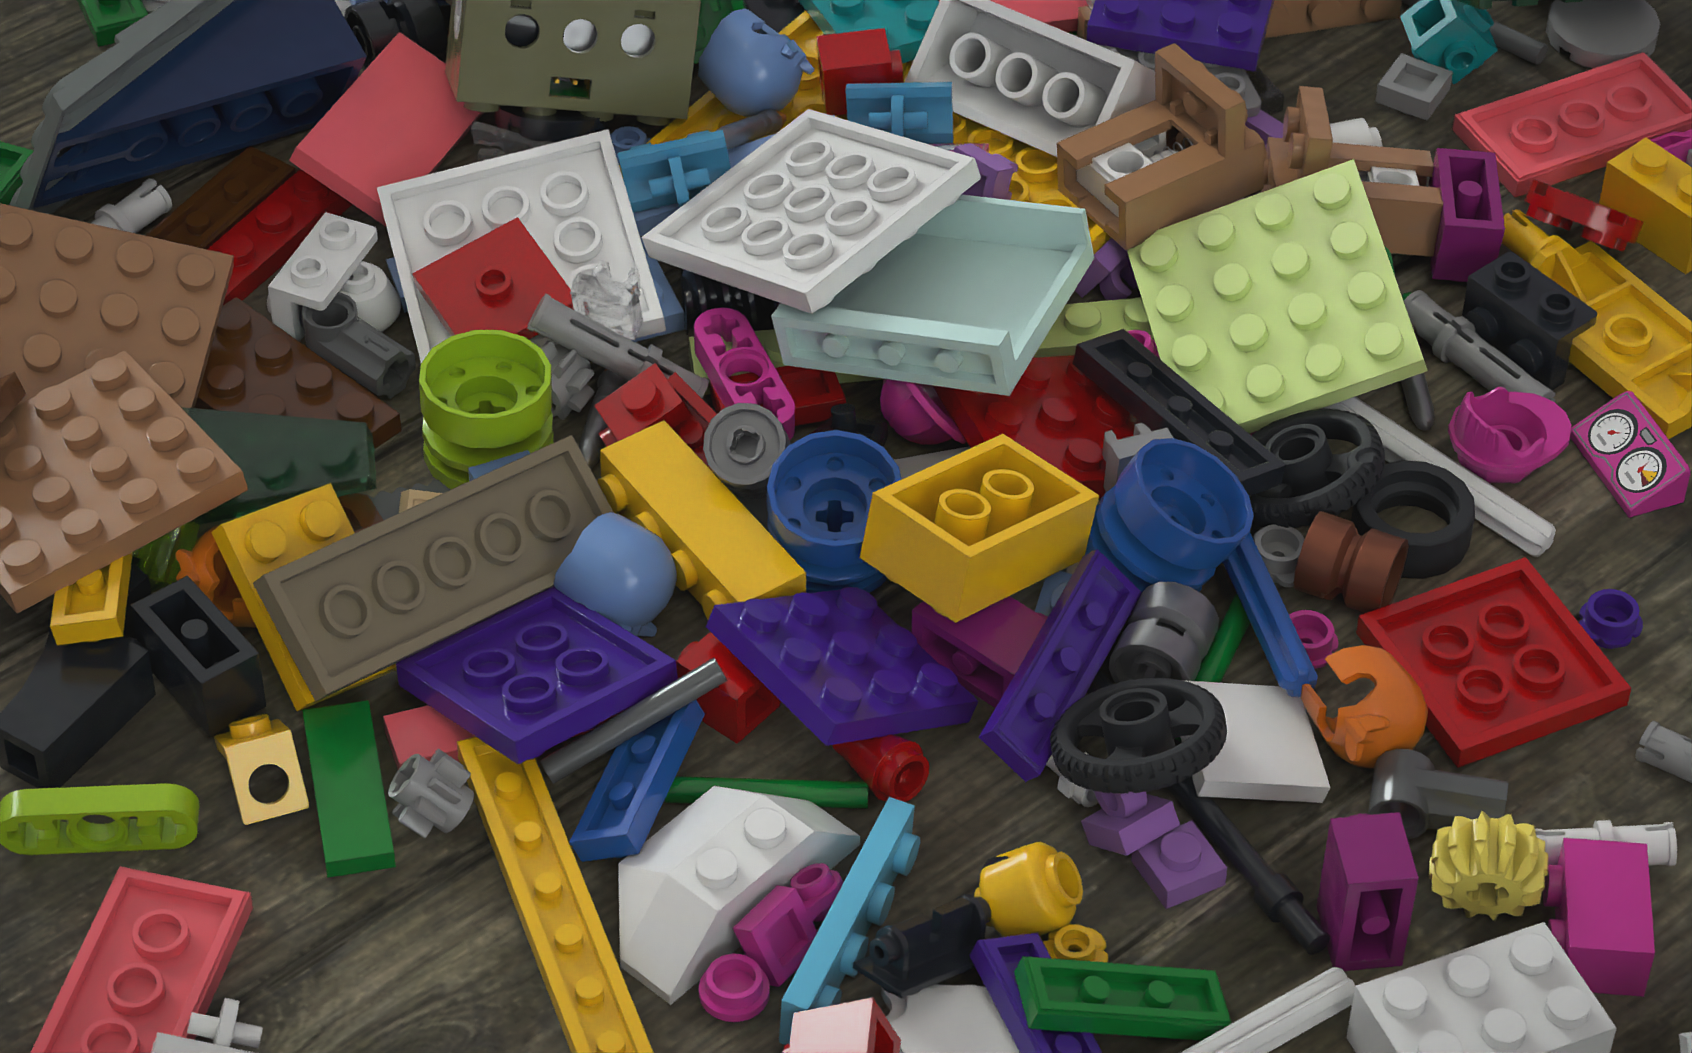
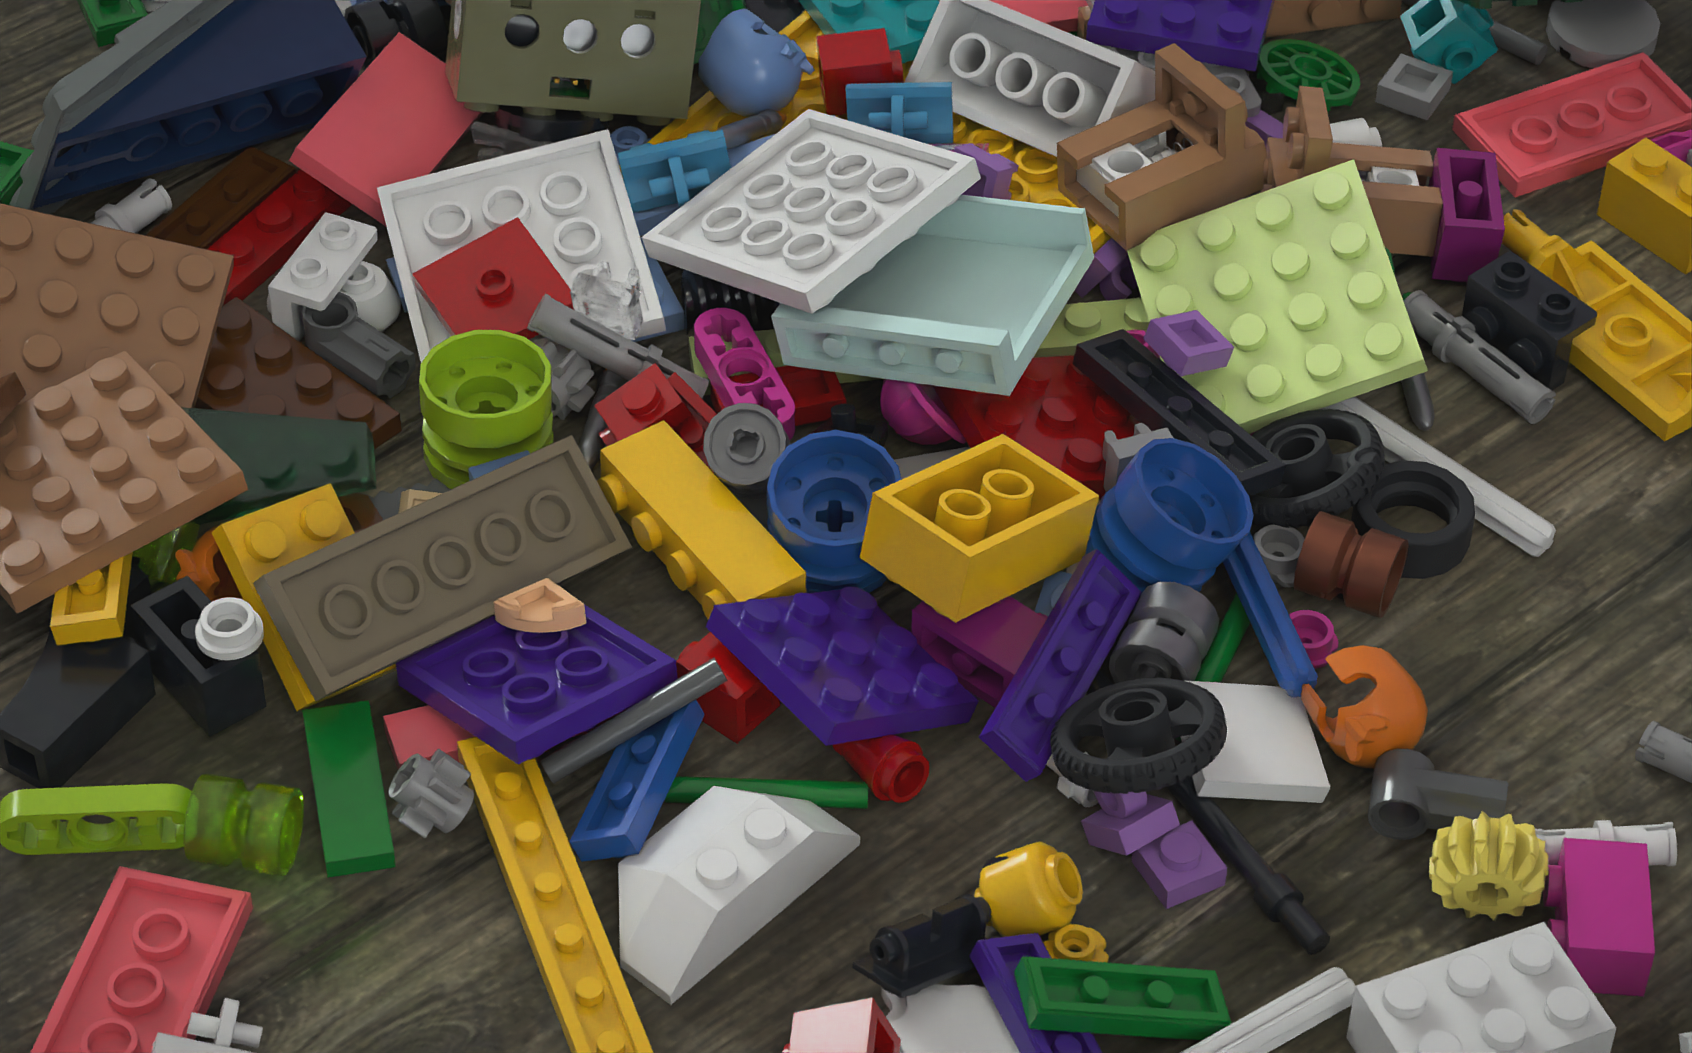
(221, 818): none -> clear neon green wheel
(229, 629): none -> white plate
(256, 743): yellow bracket -> none
(540, 609): none -> light nougat tile
(619, 573): medium blue helmet -> none
(734, 988): dark pink plate -> none
(782, 923): dark pink plate -> none
(859, 903): medium azure plate -> none
(1188, 343): none -> medium lavender plate
(1288, 69): none -> green wheel
(1367, 891): magenta brick -> none
(1496, 660): red plate -> none
(1507, 434): dark pink piece -> none
(1563, 208): red plate -> none
(1611, 618): dark purple plate -> none
(1632, 456): slope -> none

